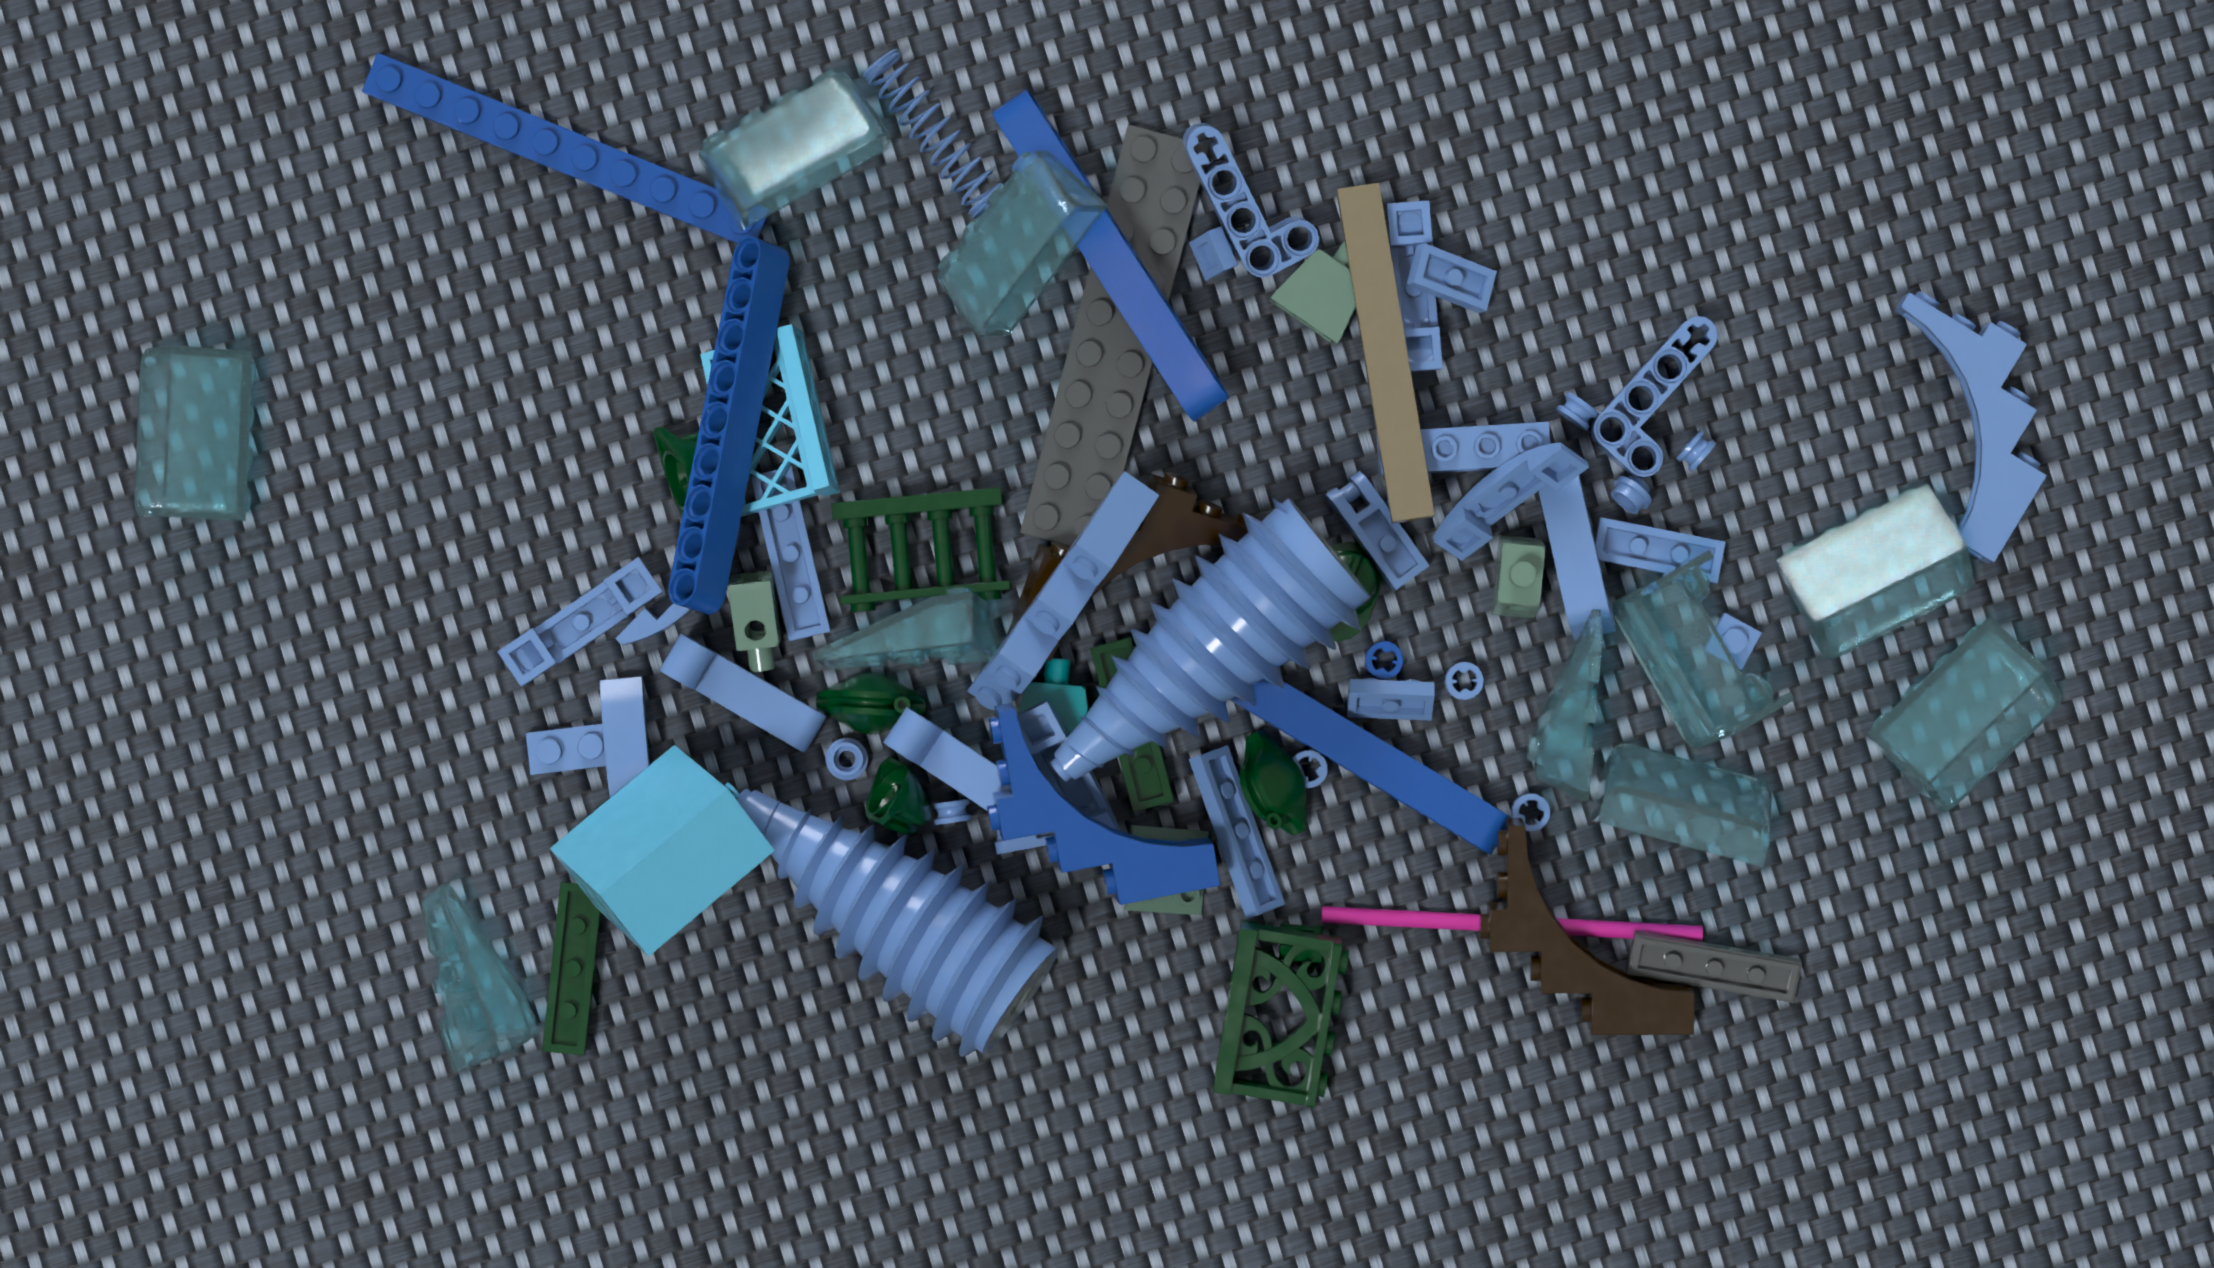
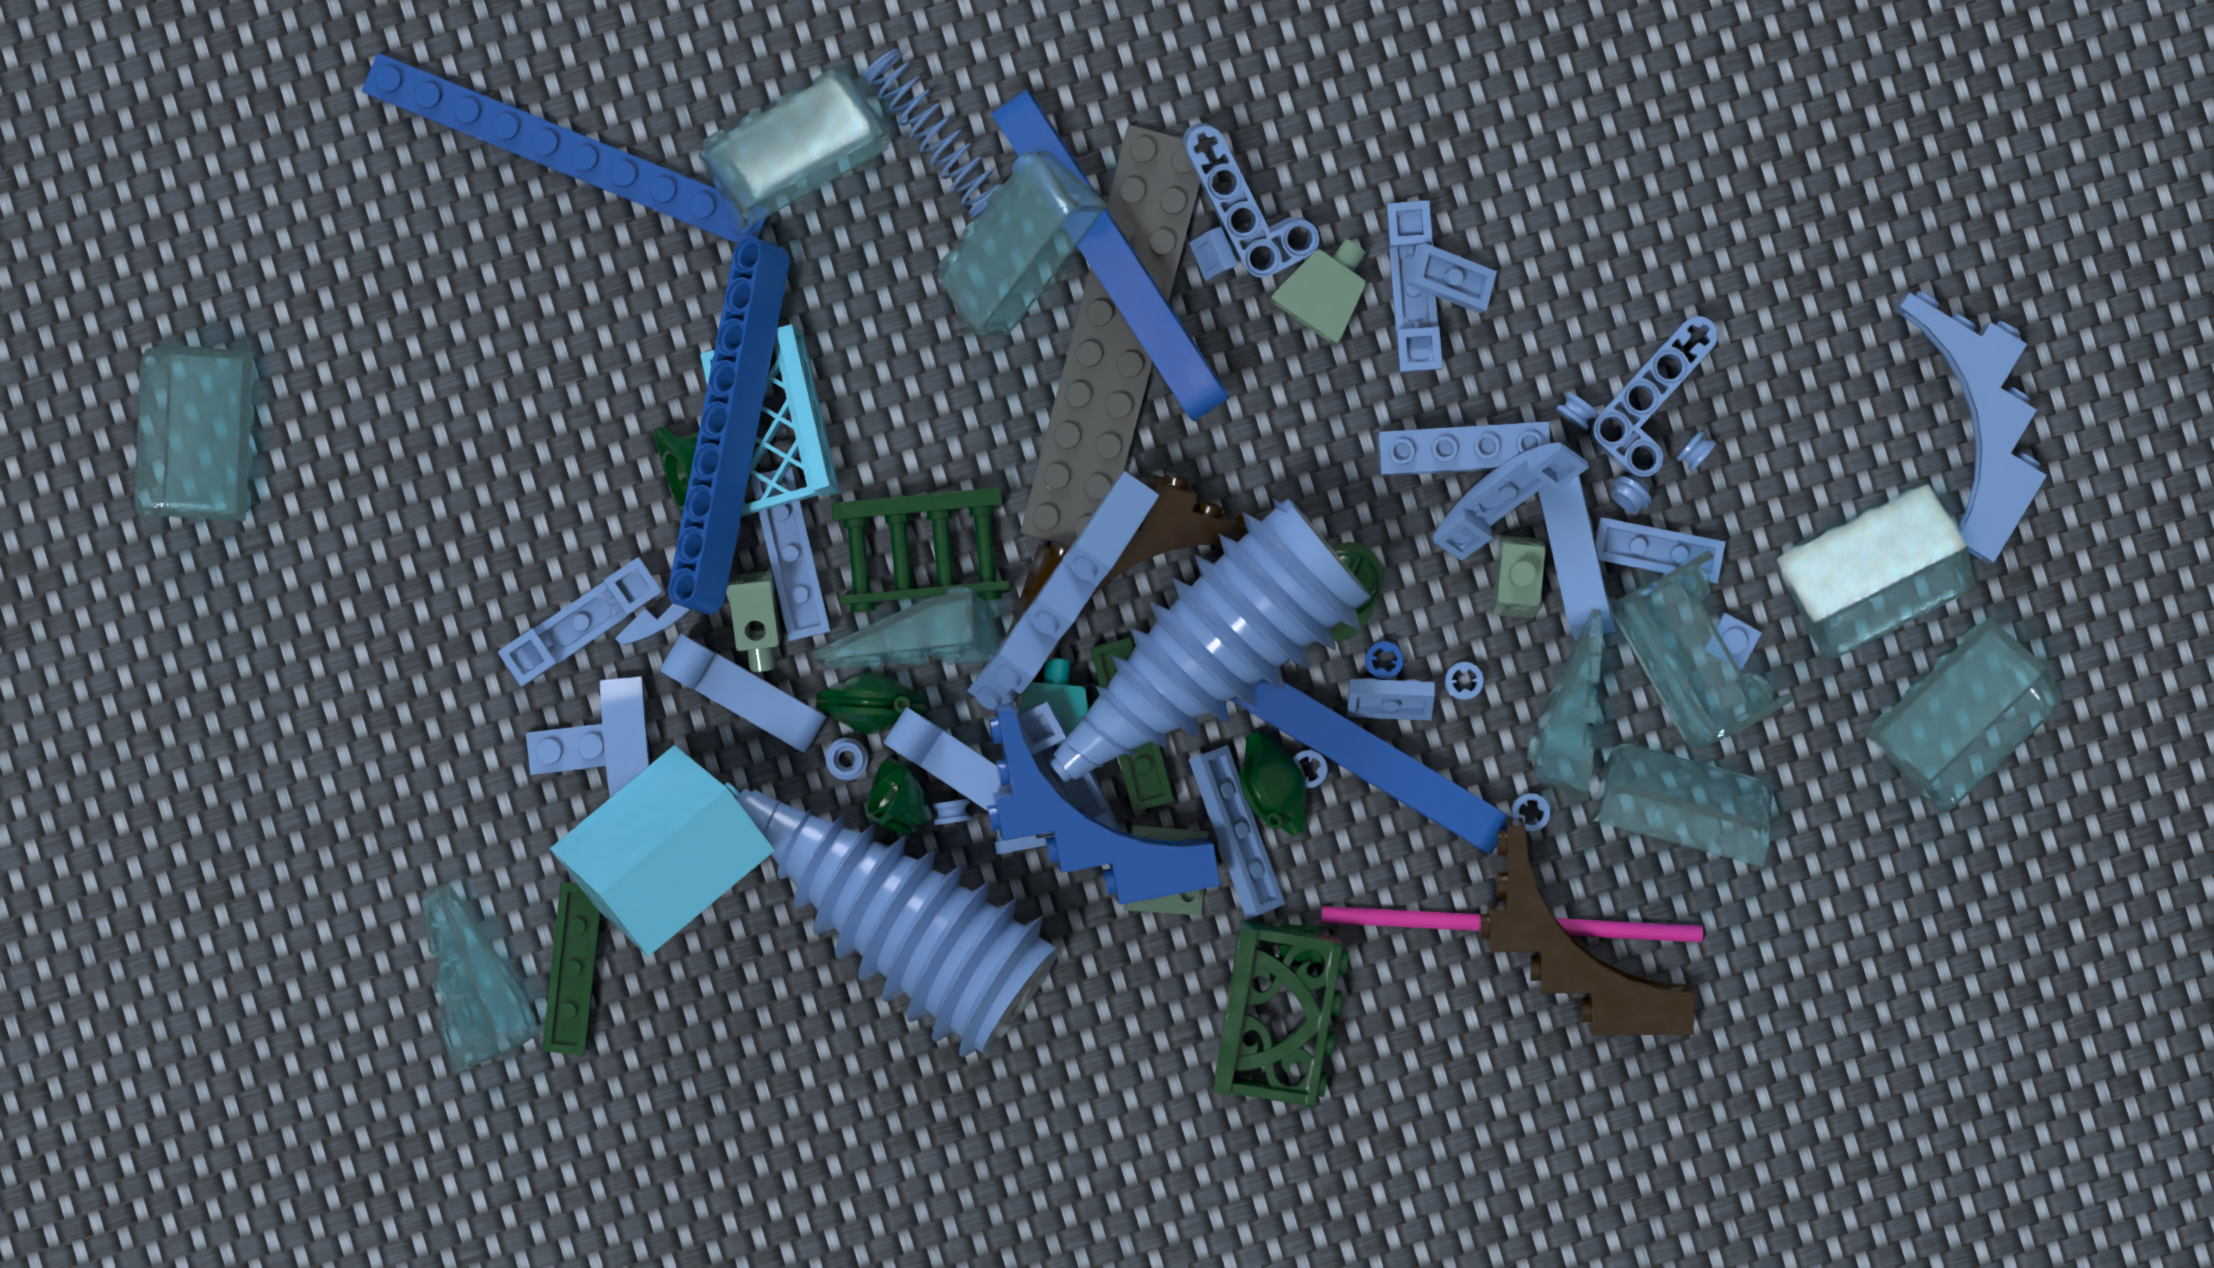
(1381, 540): medium blue plate -> none
(1385, 353): dark tan tile -> none
(1713, 966): dark grey tile -> none

